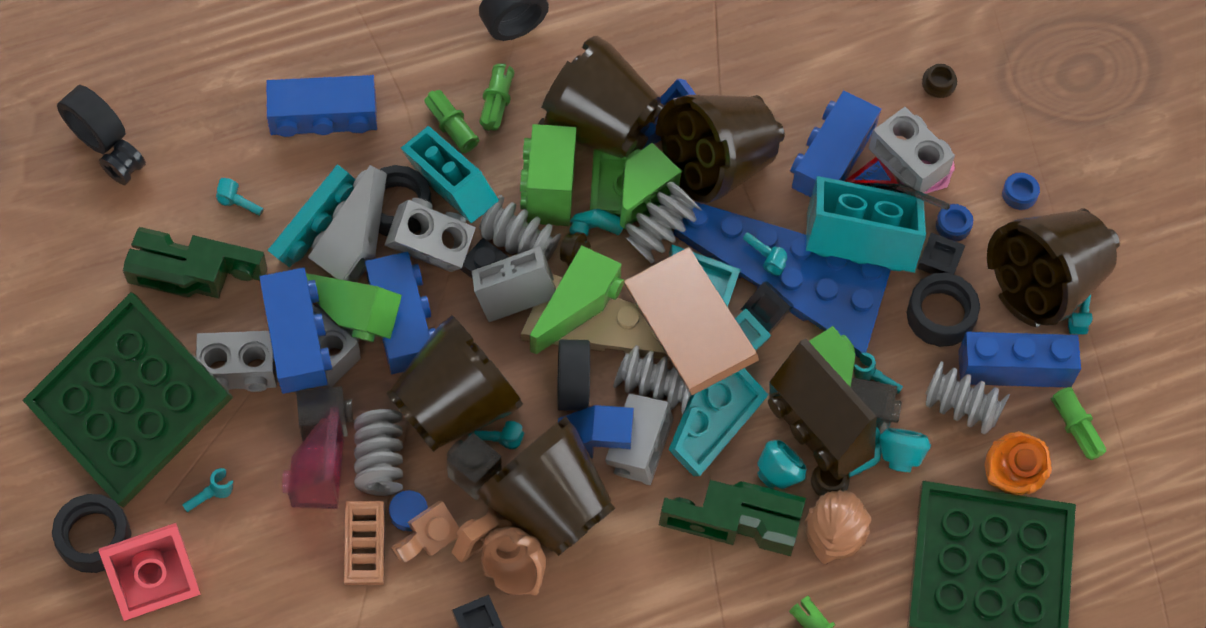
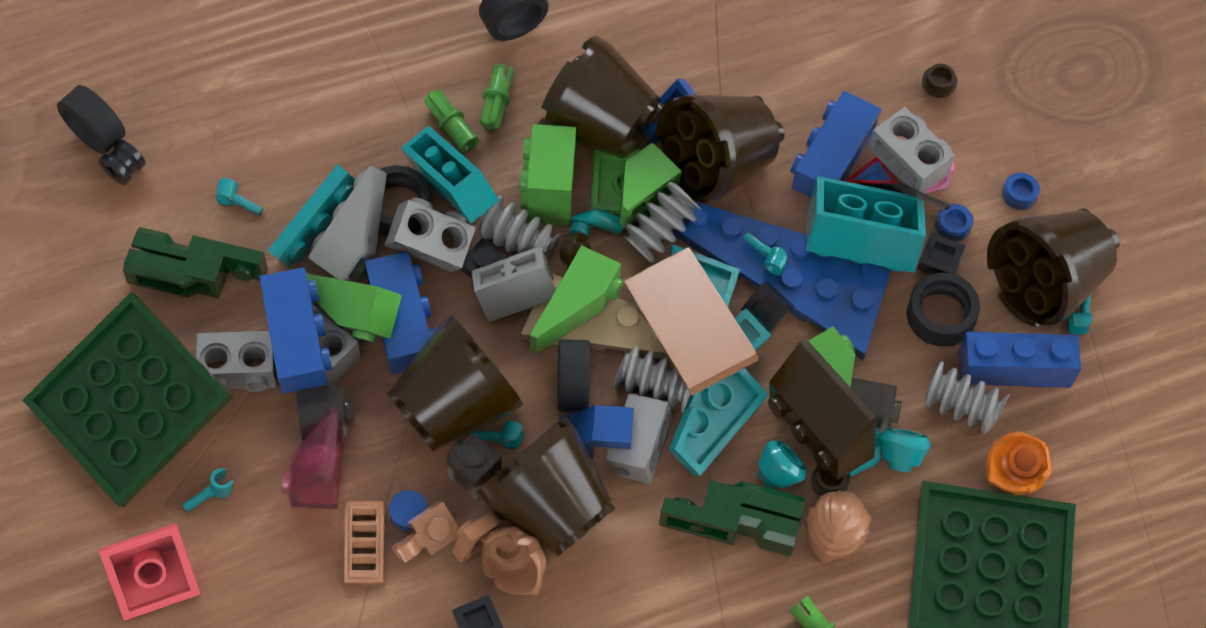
(75, 510): black tyre -> none
(321, 105): blue brick -> none
(376, 451): light grey piece -> none
(873, 373): teal hand -> none
(1078, 423): bright green axle -> none

